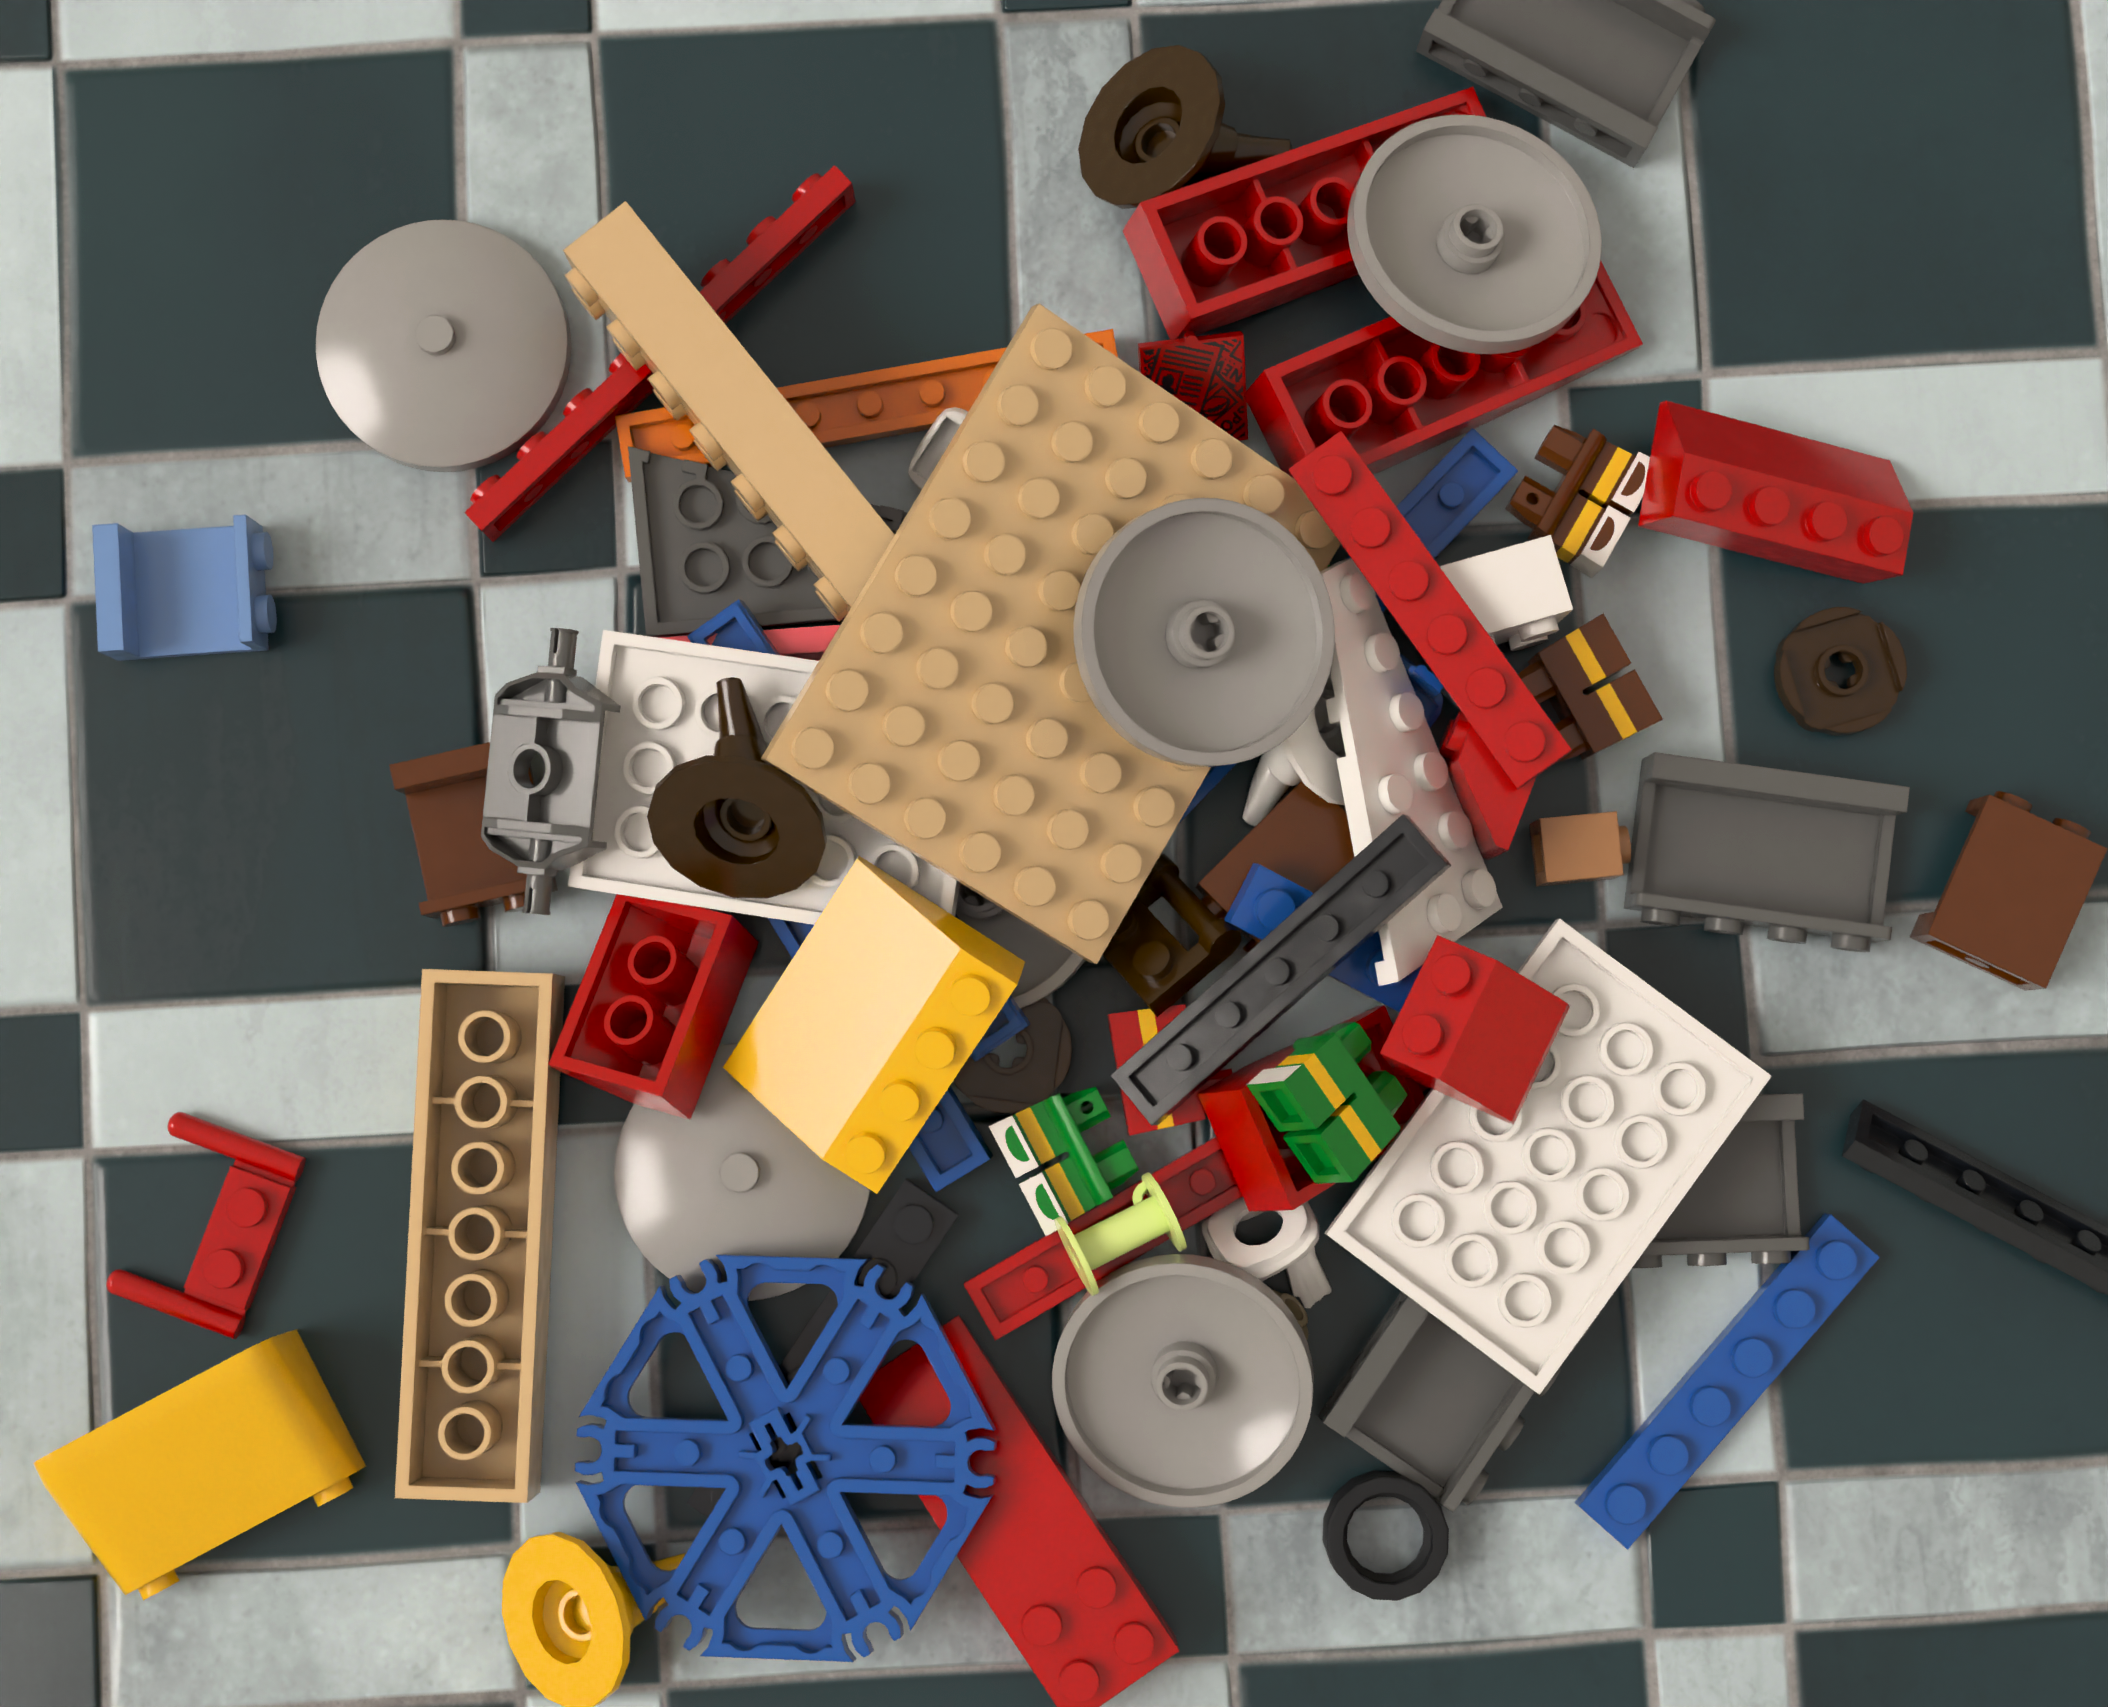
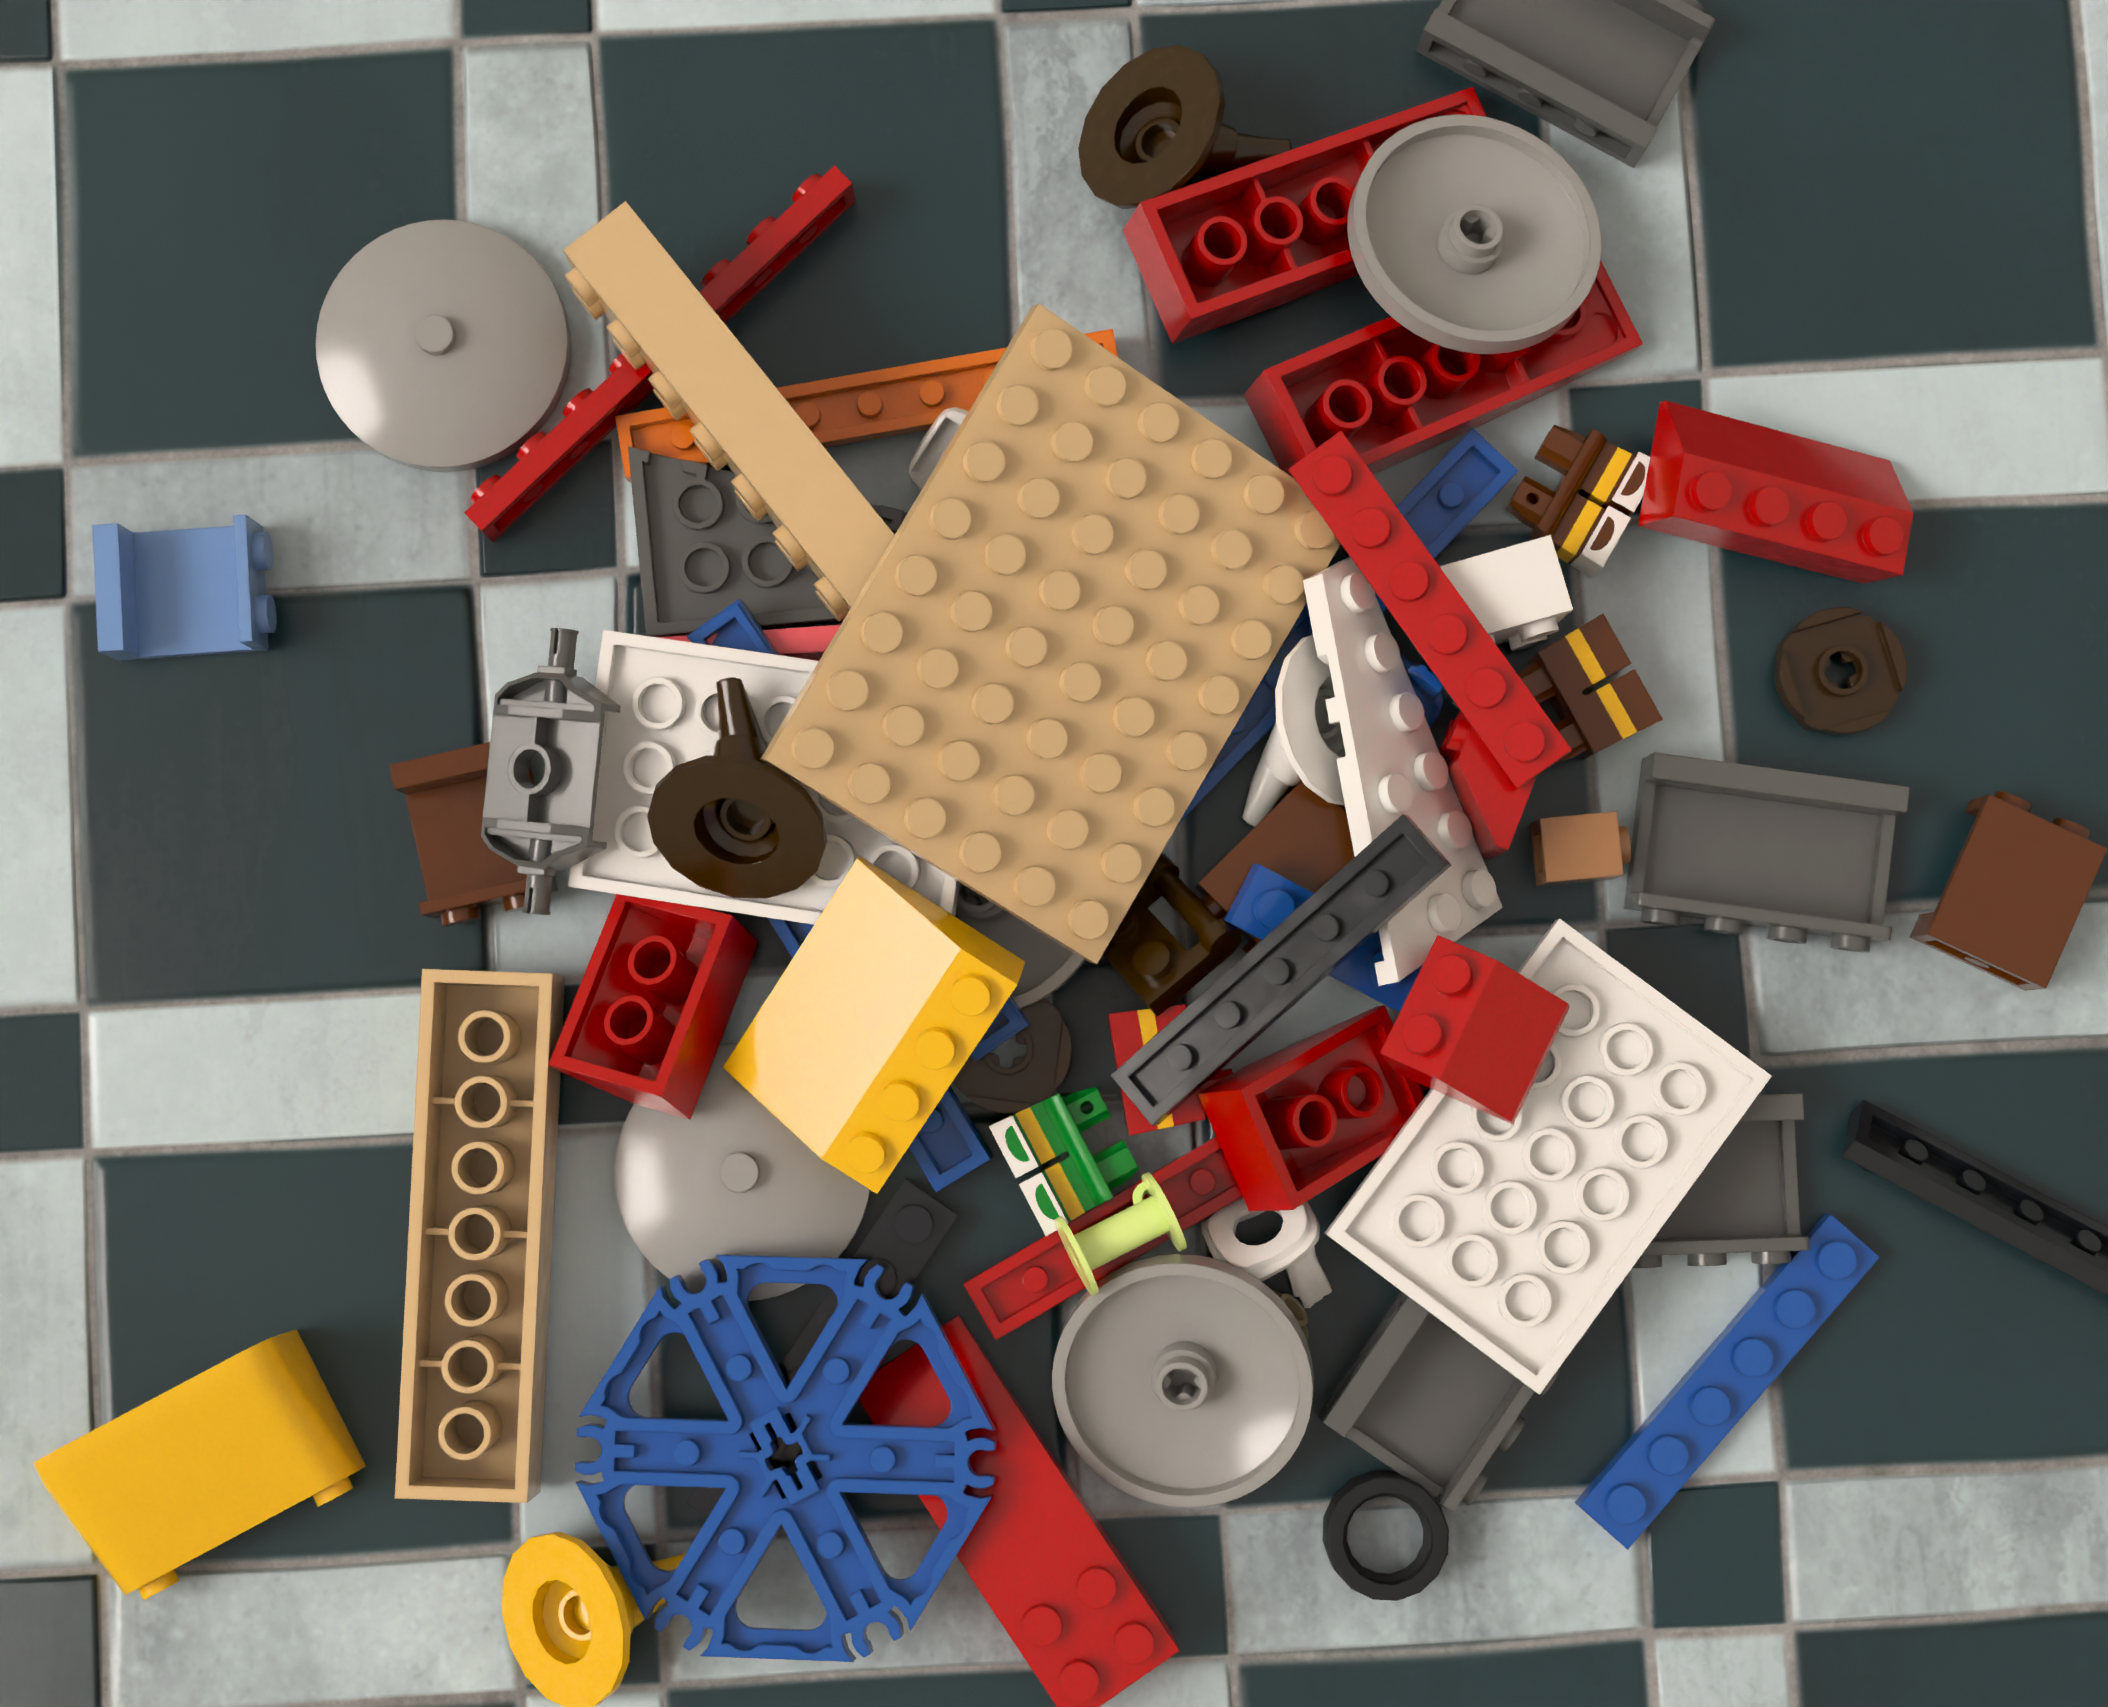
(236, 1237): red plate -> none
(1203, 374): red piece -> none
(1204, 632): light grey dish -> none
(1329, 1106): green hips -> none

